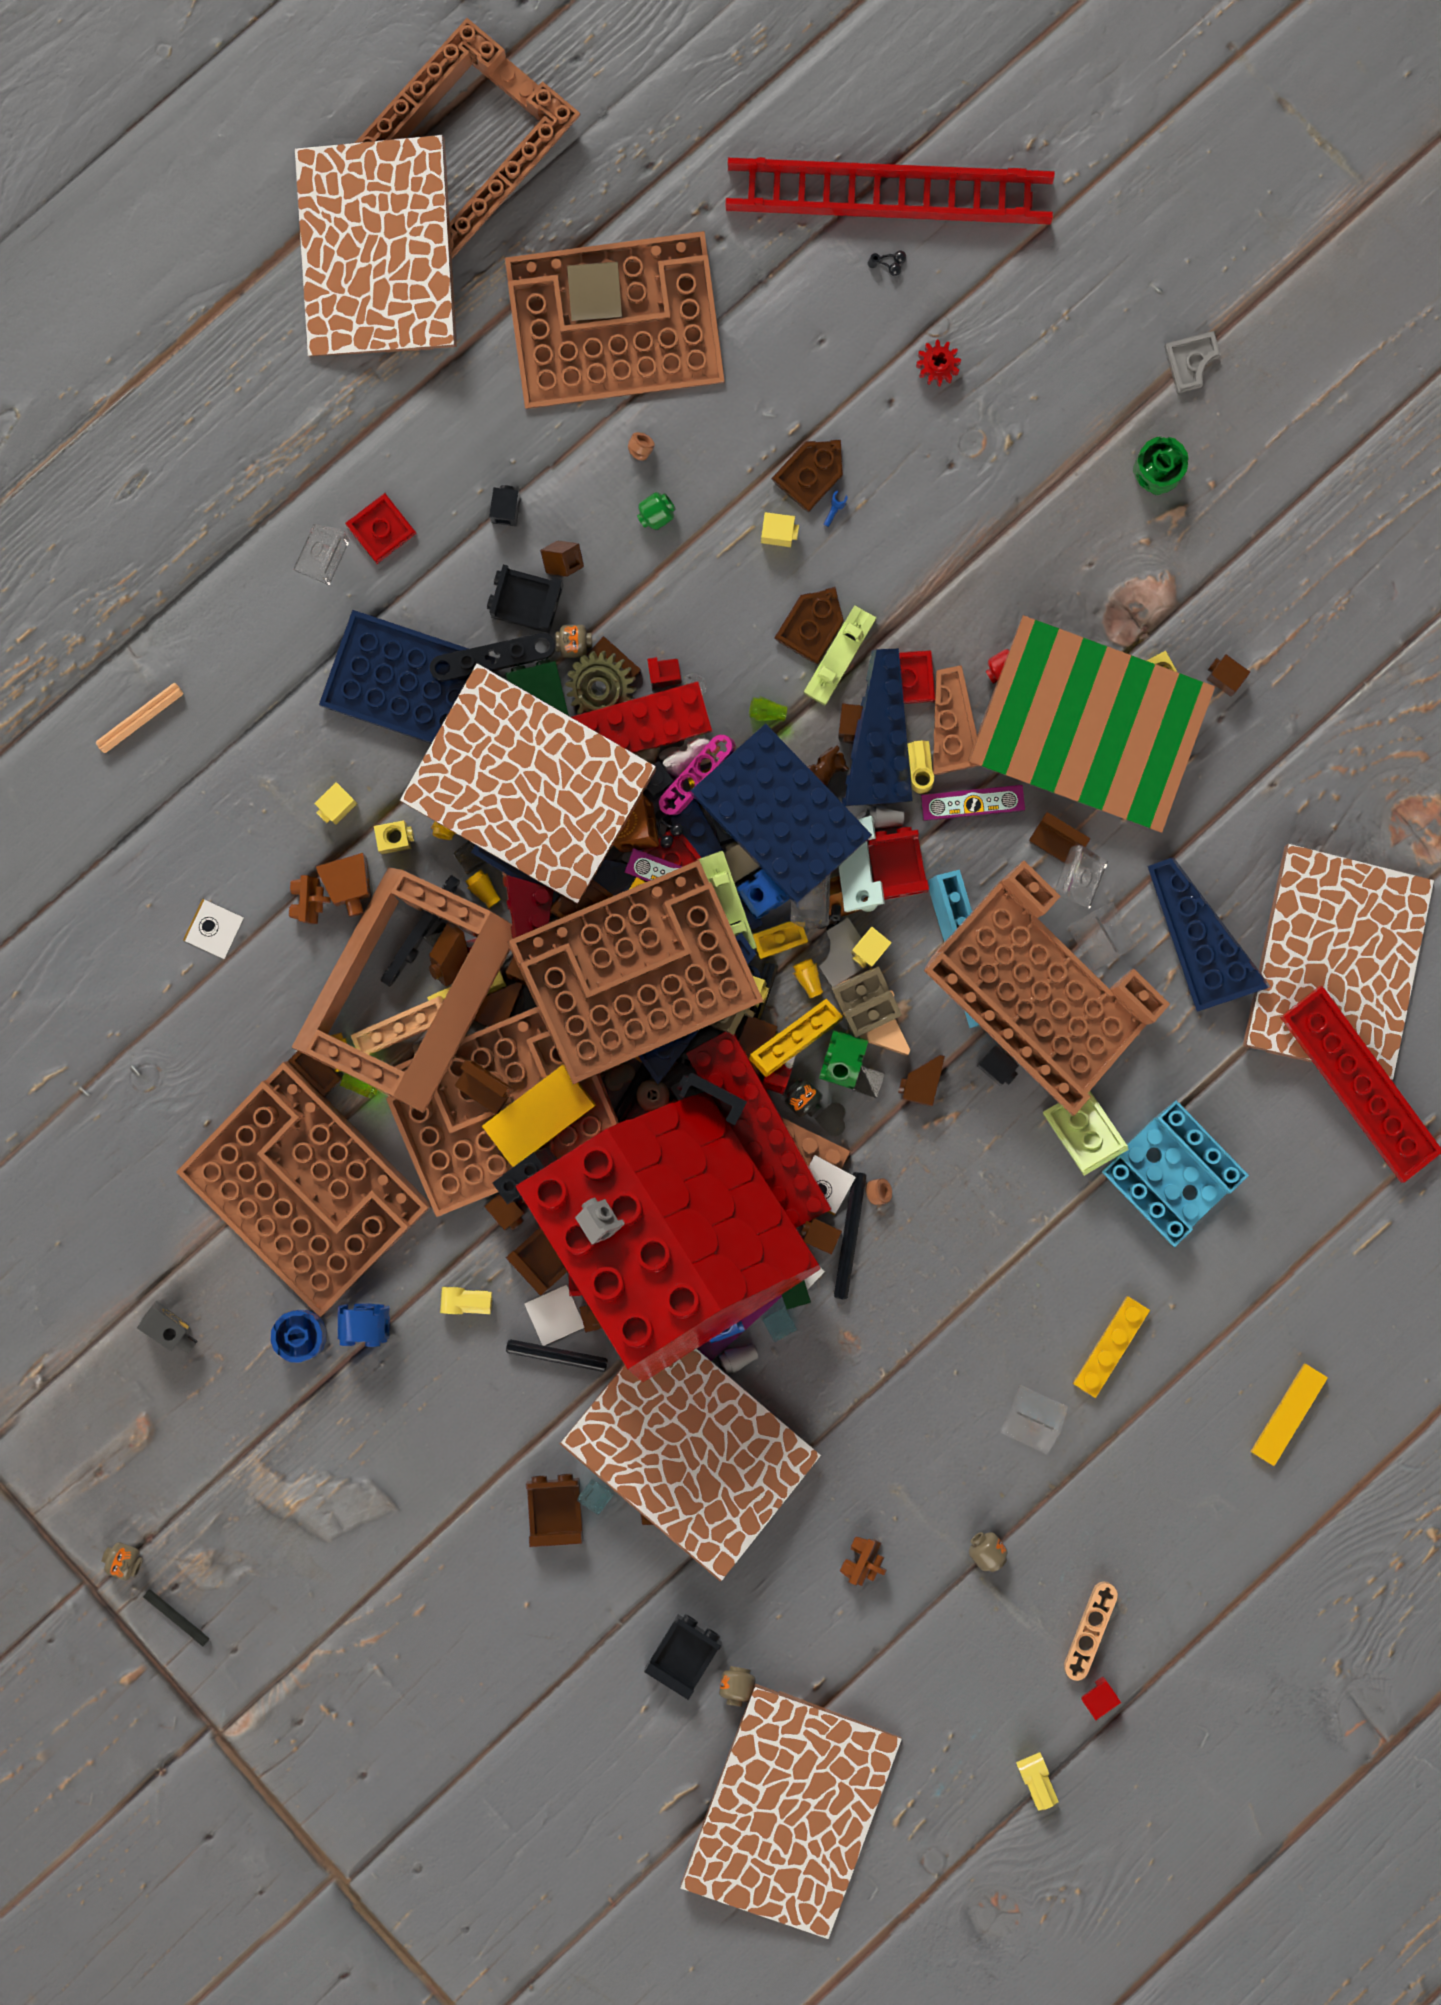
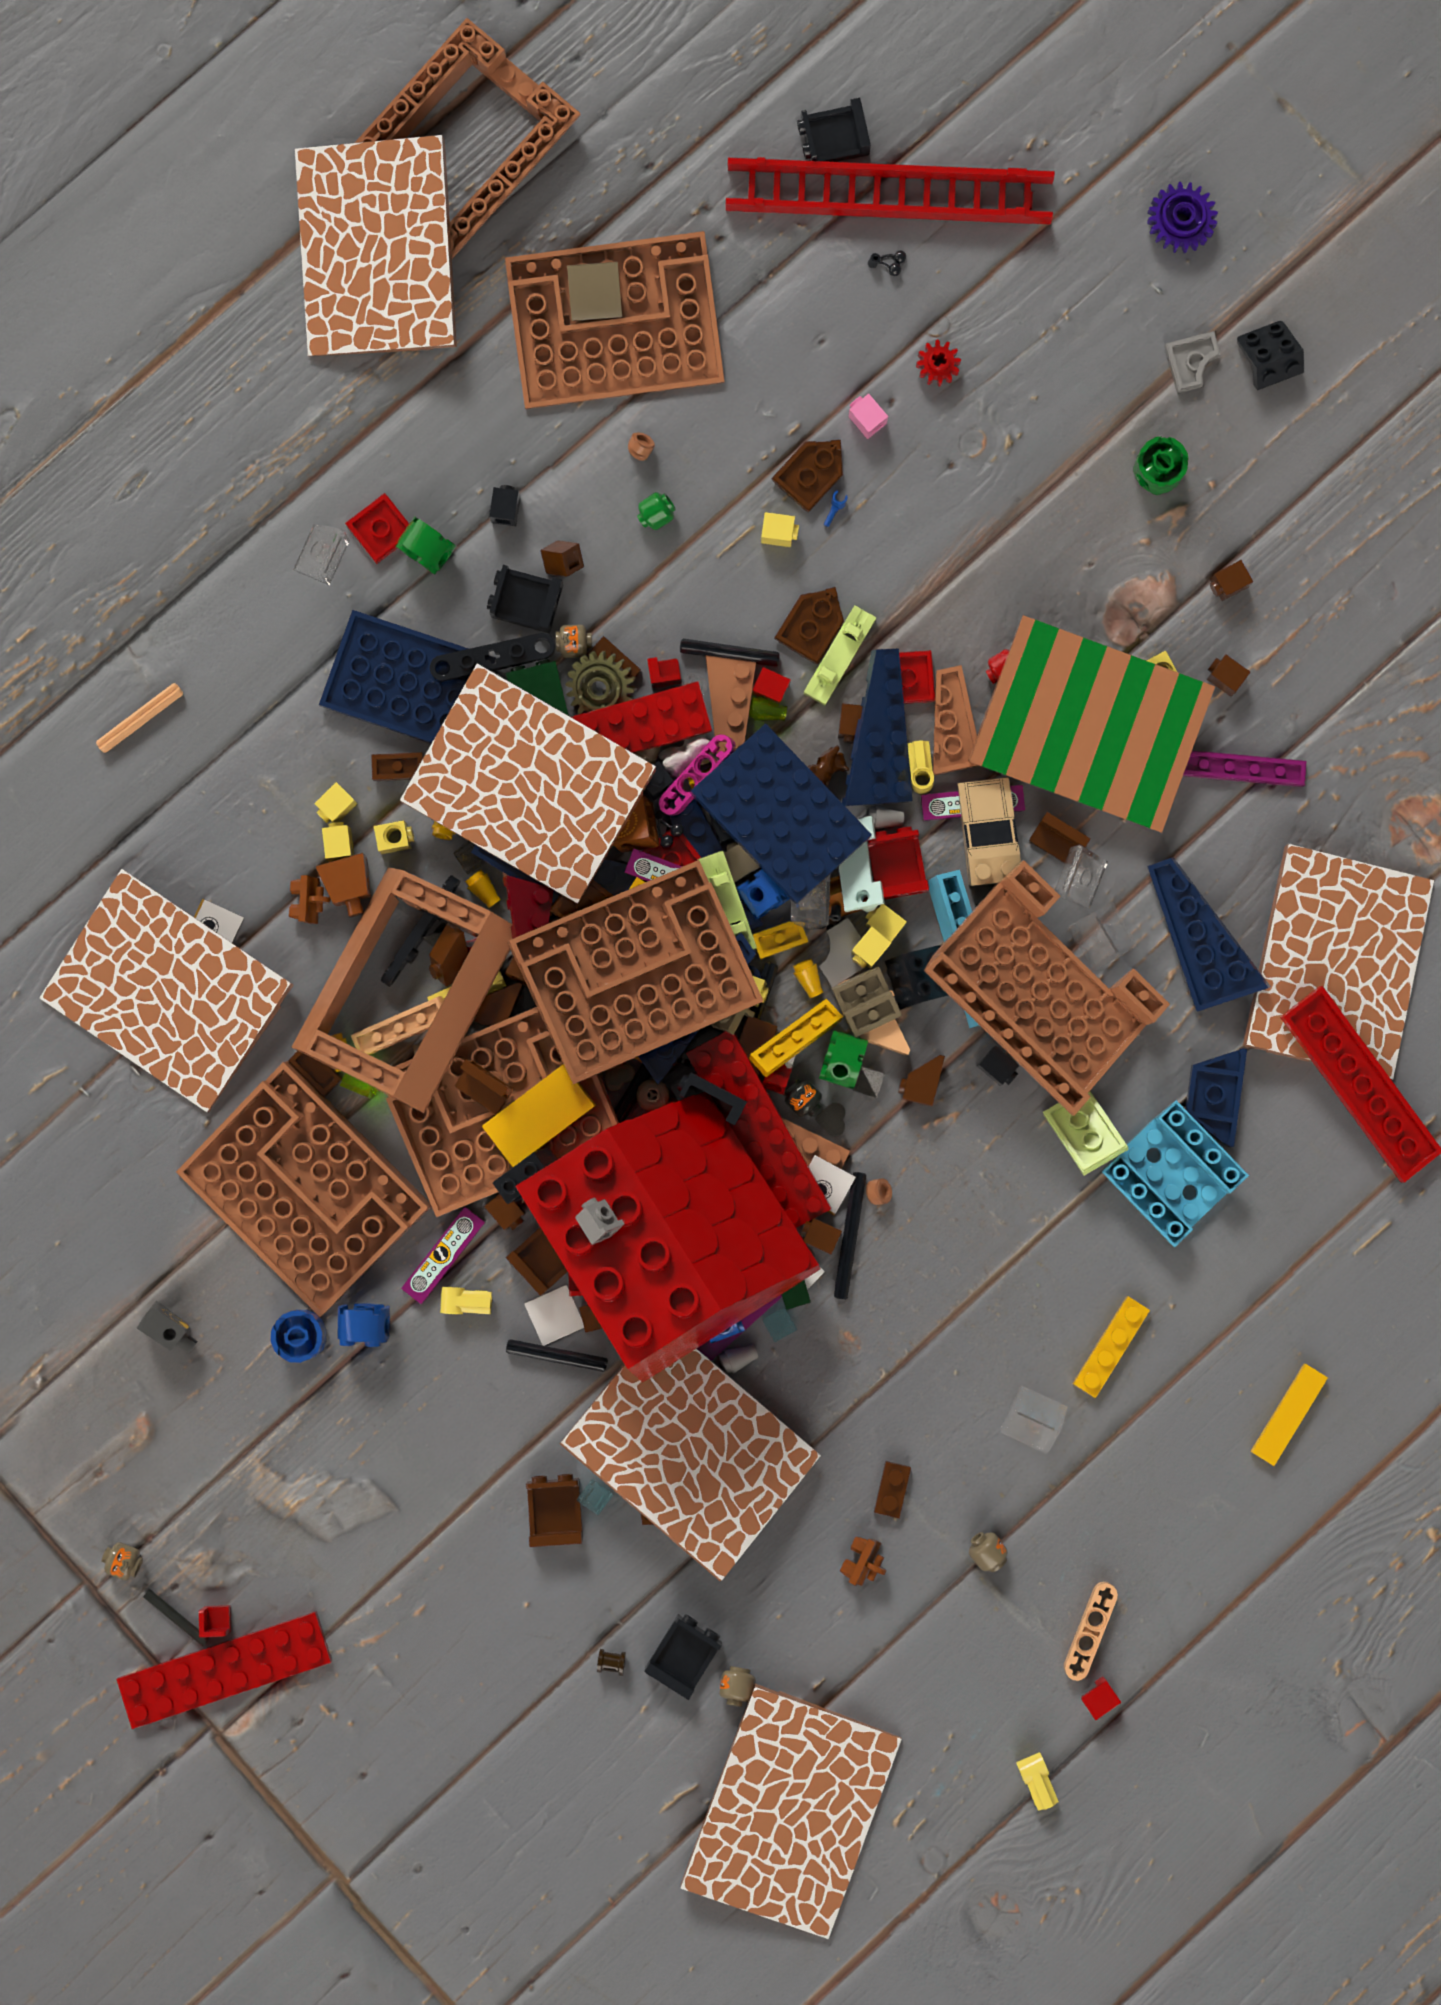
(166, 991): none -> nougat slope
(215, 1621): none -> red panel
(224, 1670): none -> red plate
(337, 841): none -> light yellow brick
(395, 766): none -> reddish brown plate
(425, 545): none -> green brick
(443, 1255): none -> tile
(611, 1662): none -> dark brown bush
(704, 648): none -> black axle
(730, 696): none -> nougat wing
(771, 685): none -> red panel
(835, 133): none -> black panel
(867, 415): none -> bright pink brick
(885, 922): none -> light yellow brick
(892, 1489): none -> reddish brown plate
(910, 980): none -> black bracket
(988, 830): none -> tan slope
(1179, 232): none -> dark purple gear
(1216, 1094): none -> dark blue wing
(1230, 581): none -> reddish brown brick
(1246, 768): none -> magenta tile
(1272, 353): none -> black bracket

